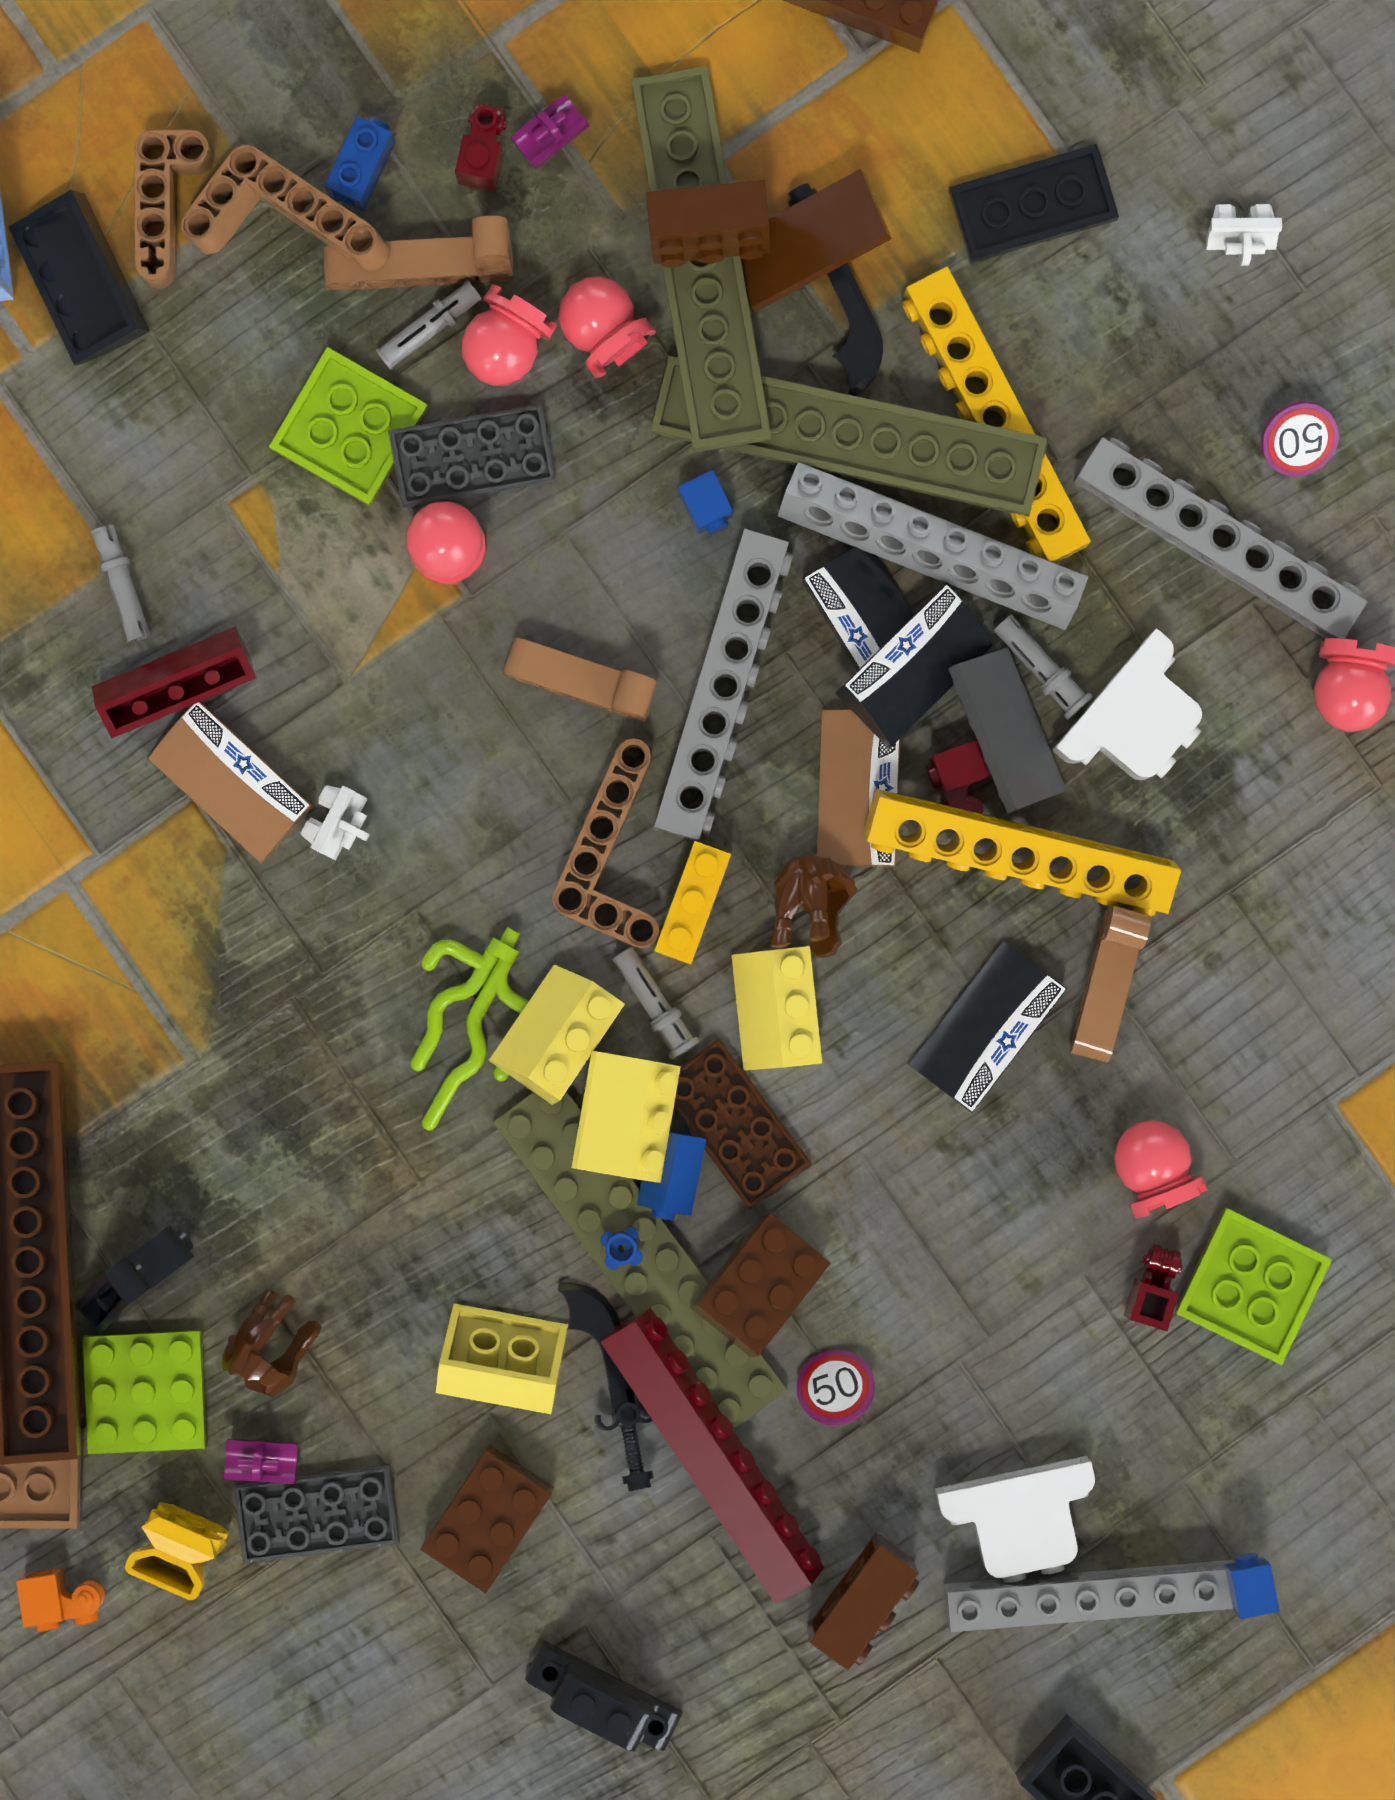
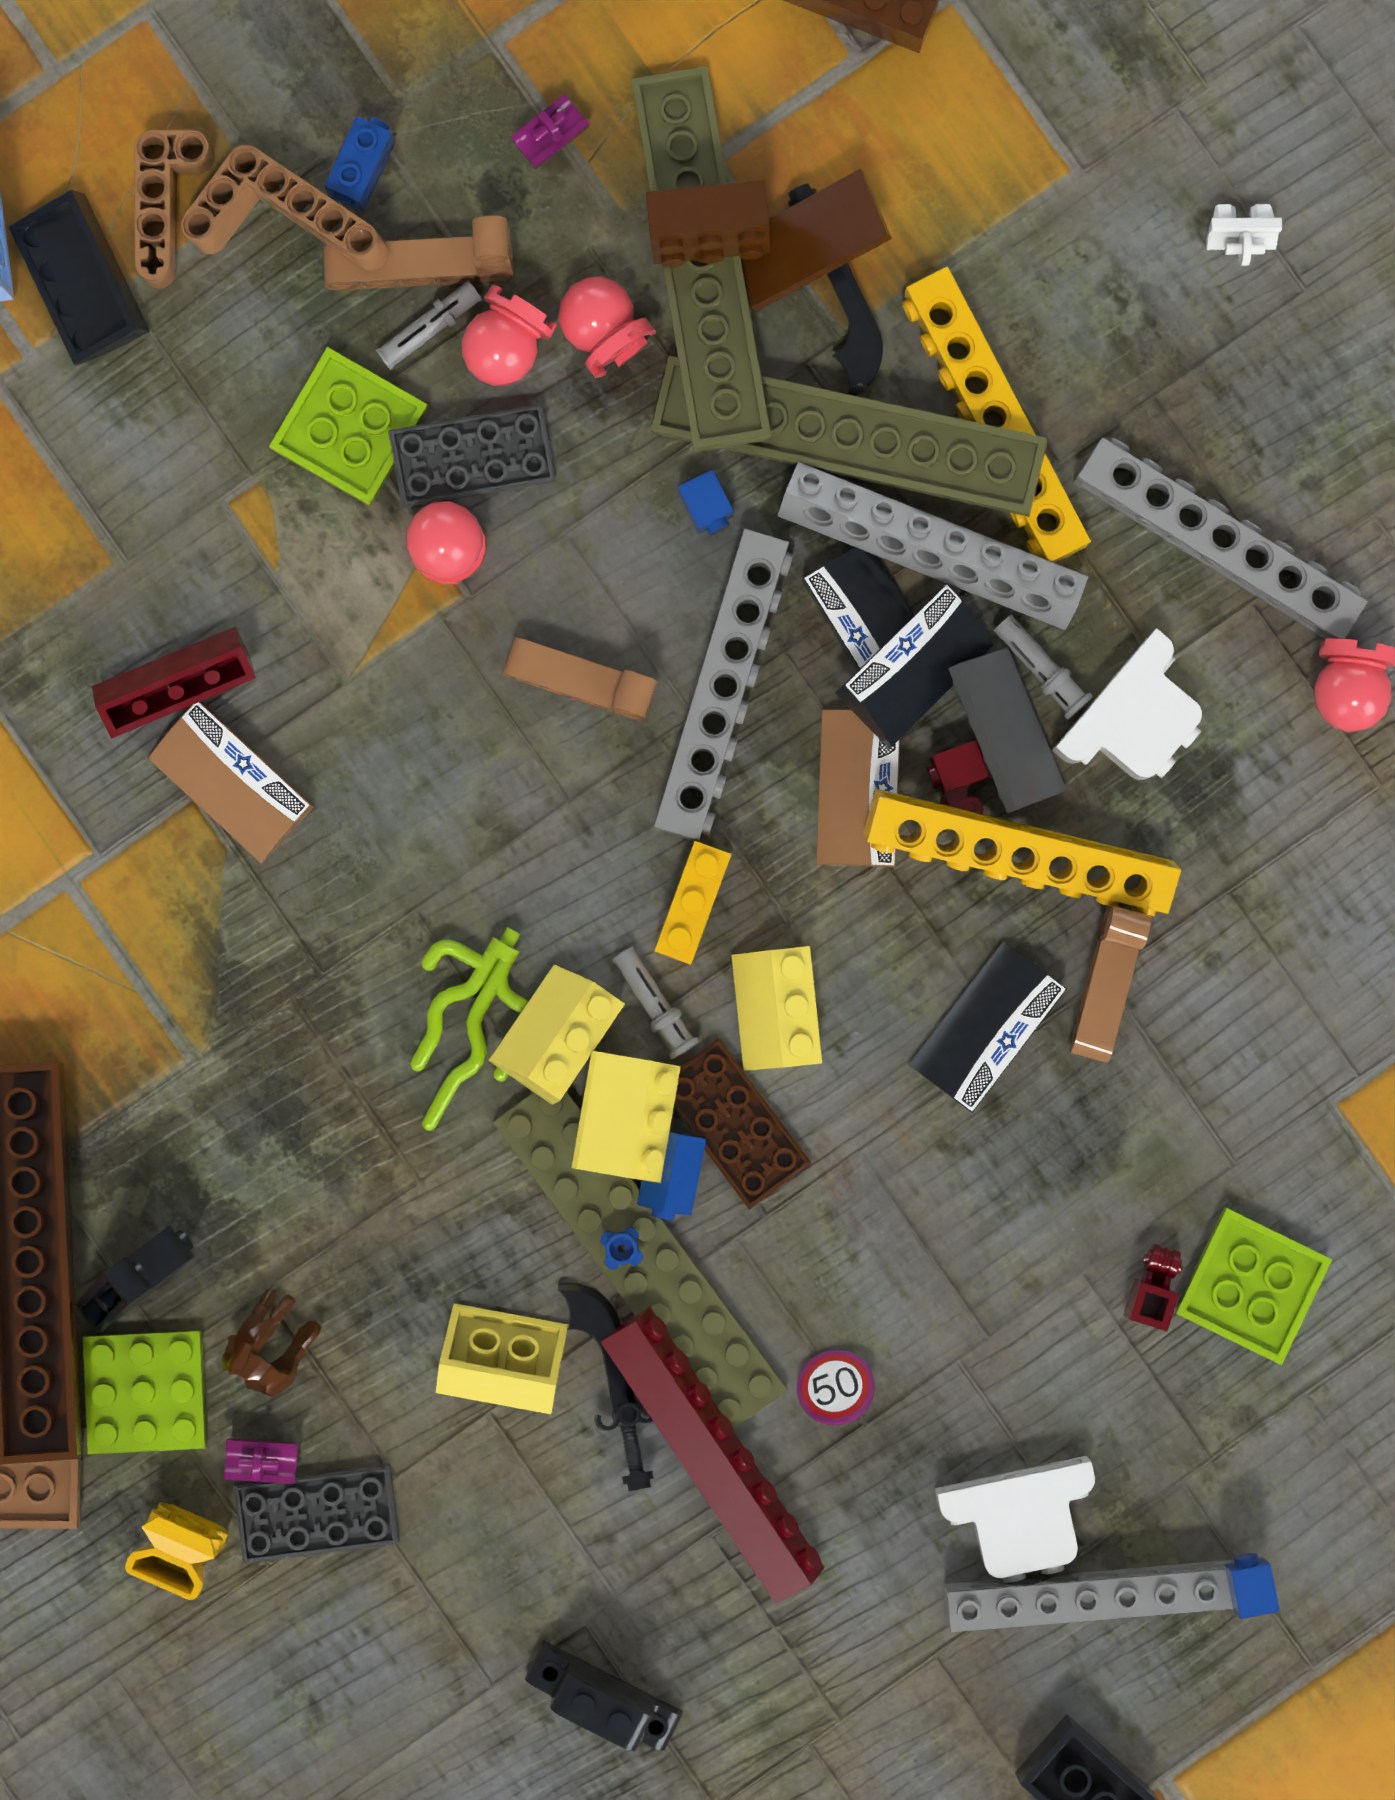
(47, 1602): orange brick -> none
(116, 569): light grey pin -> none
(340, 824): white hips -> none
(481, 153): dark red brick -> none
(487, 1518): reddish brown brick -> none
(602, 849): medium nougat beam -> none
(760, 1285): reddish brown brick -> none
(822, 891): reddish brown piece -> none
(863, 1602): reddish brown brick -> none
(1033, 203): black tile -> none
(1156, 1165): coral tile -> none
(1300, 439): piece -> none

